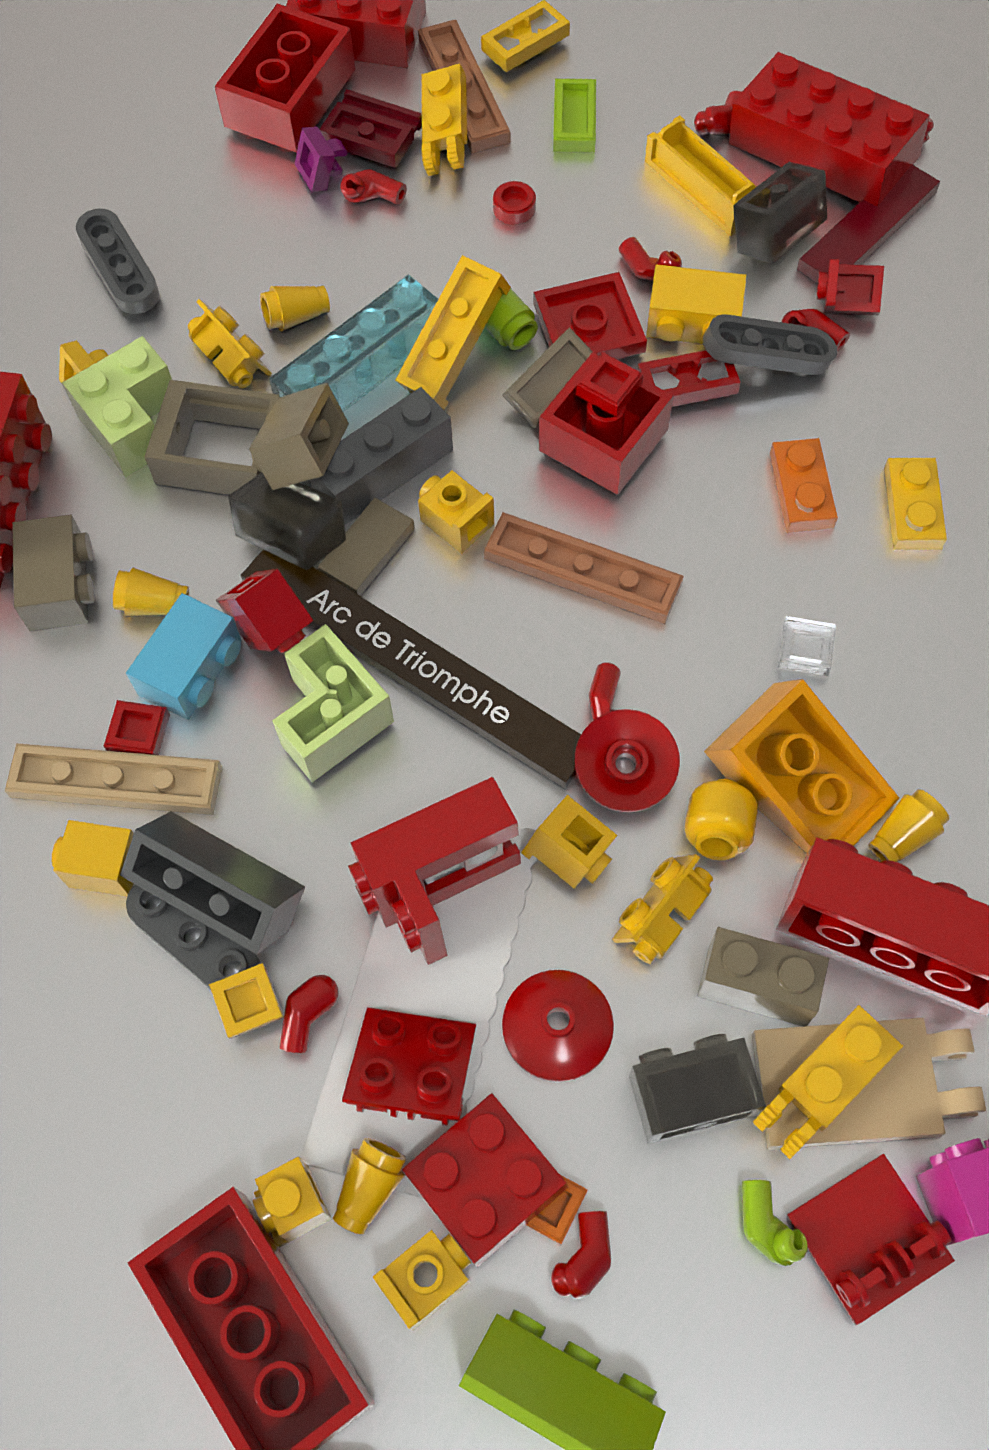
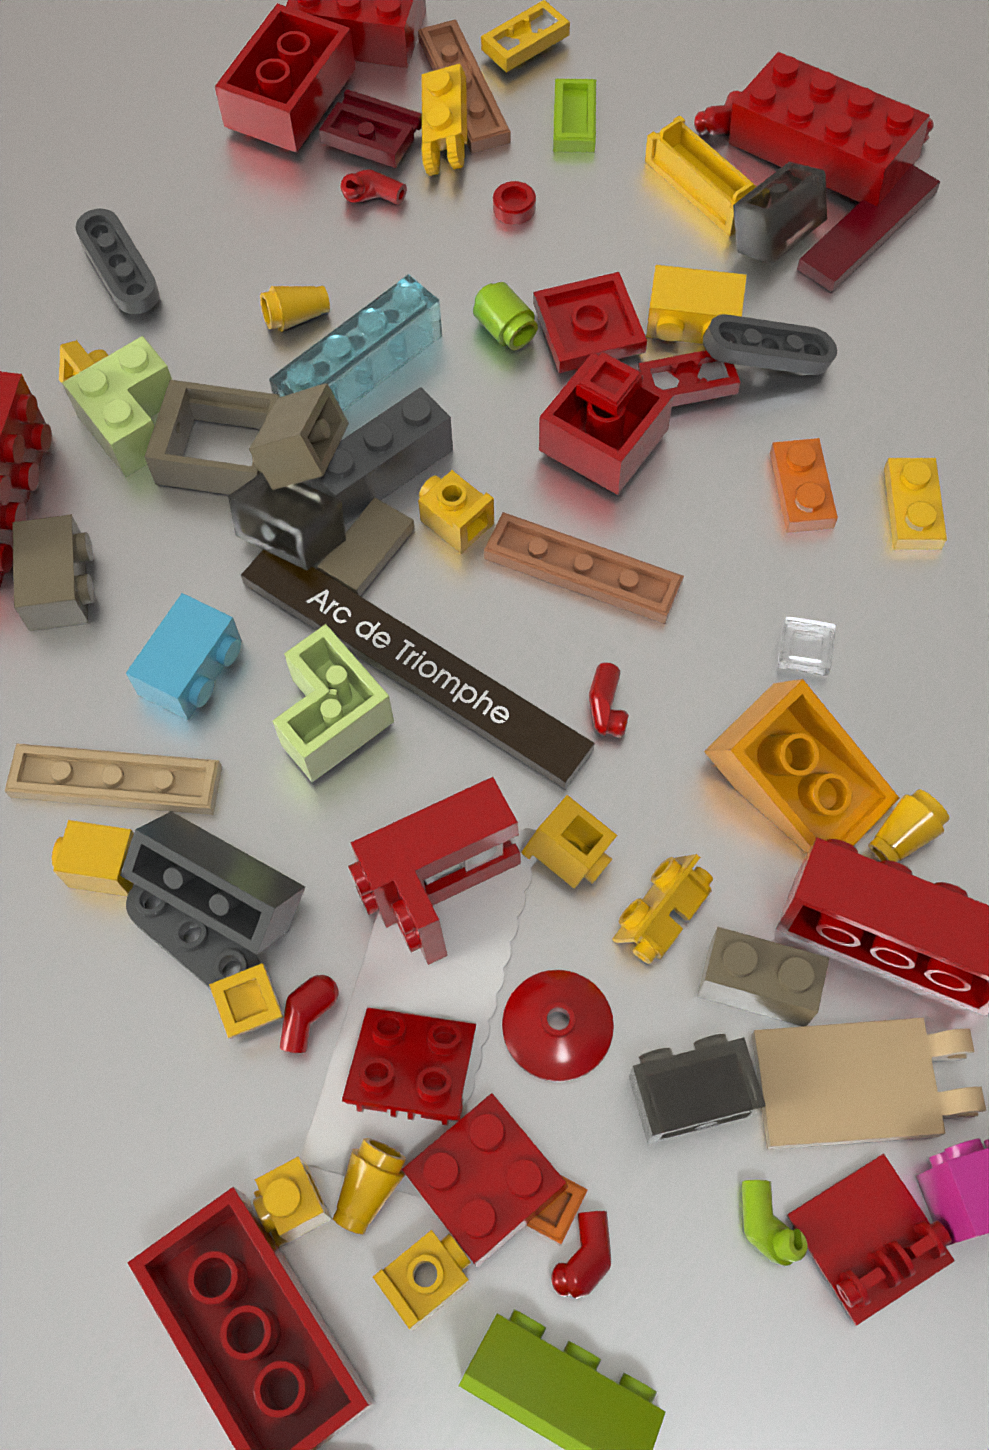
(137, 728): red tile -> none
(144, 593): yellow cone -> none
(239, 356): yellow hinge -> none
(266, 611): red brick -> none
(317, 159): magenta tile -> none
(452, 329): yellow container -> none
(547, 377): dark tan tile -> none
(631, 736): red dish -> none
(641, 263): red arm -> none
(721, 819): yellow head -> none
(817, 319): red arm -> none
(832, 1076): yellow hinge -> none
(851, 288): red bracket -> none

